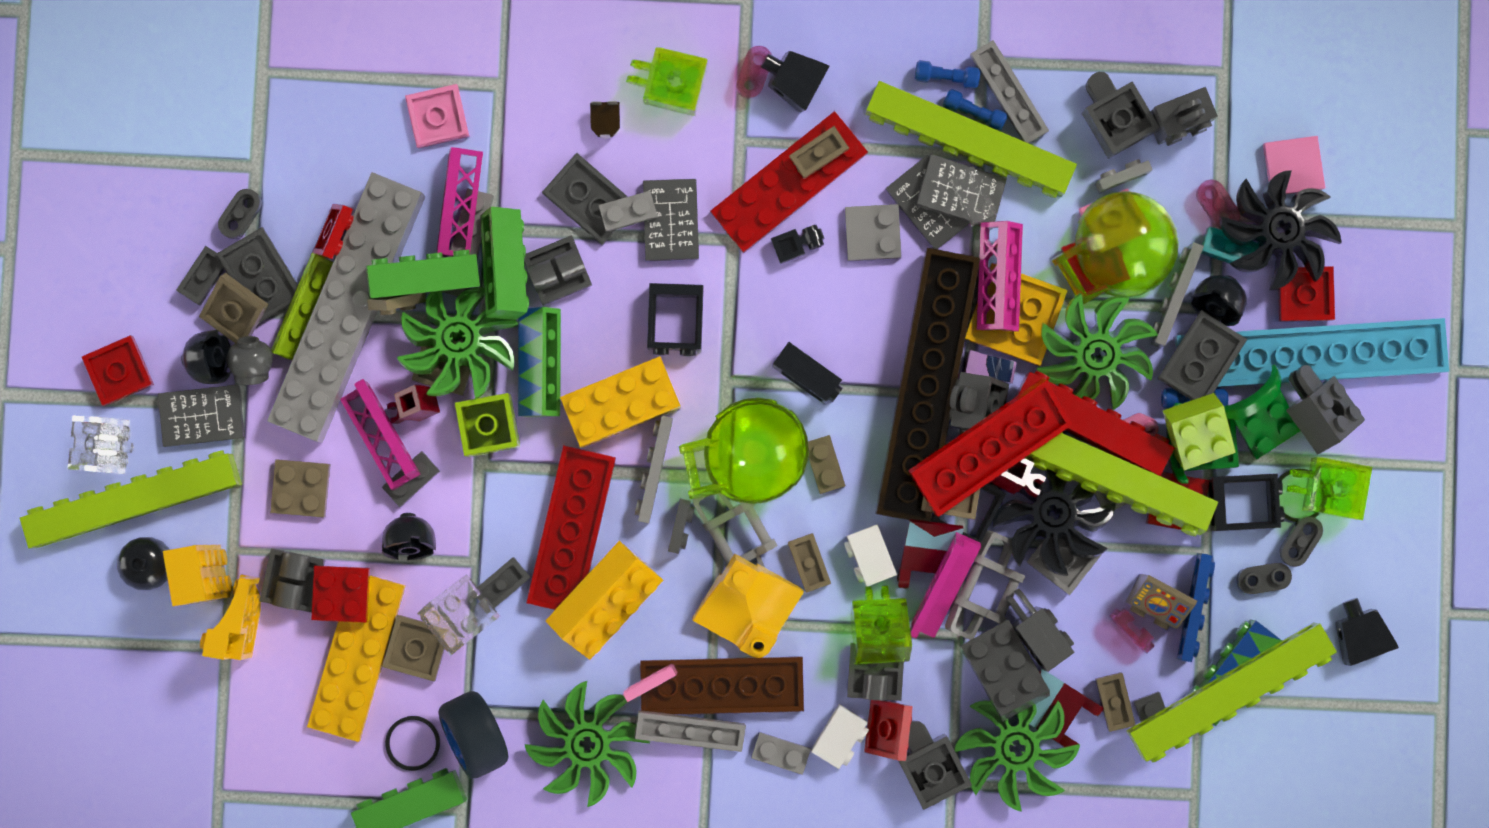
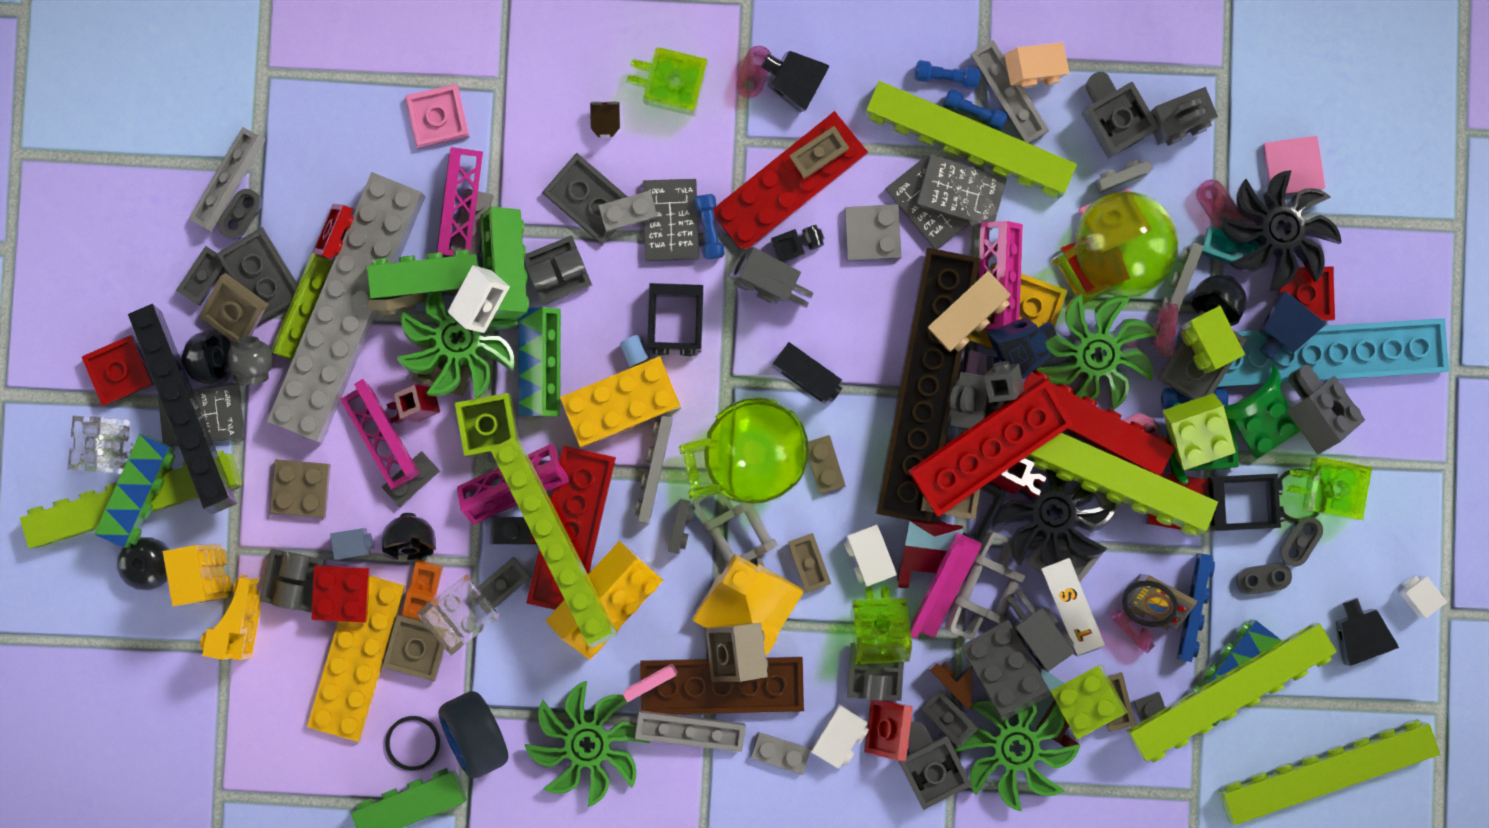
(135, 491): none -> bright green brick
(182, 409): none -> black brick
(227, 179): none -> light grey plate
(351, 543): none -> sand blue brick
(422, 587): none -> orange slope
(478, 299): none -> white brick
(496, 499): none -> dark pink fence
(510, 531): none -> black torso
(553, 542): none -> lime brick
(635, 350): none -> light blue brick
(712, 248): none -> blue piece
(736, 652): none -> dark tan slope
(768, 277): none -> dark grey brick
(950, 718): none -> dark grey plate
(960, 687): none -> reddish brown slope
(970, 313): none -> tan brick
(1003, 382): none -> dark grey brick
(1022, 343): none -> dark blue torso
(1037, 64): none -> light nougat brick
(1073, 606): none -> white sticker
(1089, 701): none -> lime brick
(1148, 623): none -> black piece
(1165, 341): none -> clear pink plate
(1211, 340): none -> lime brick
(1288, 326): none -> dark blue torso
(1329, 772): none -> lime brick
(1422, 596): none -> white brick

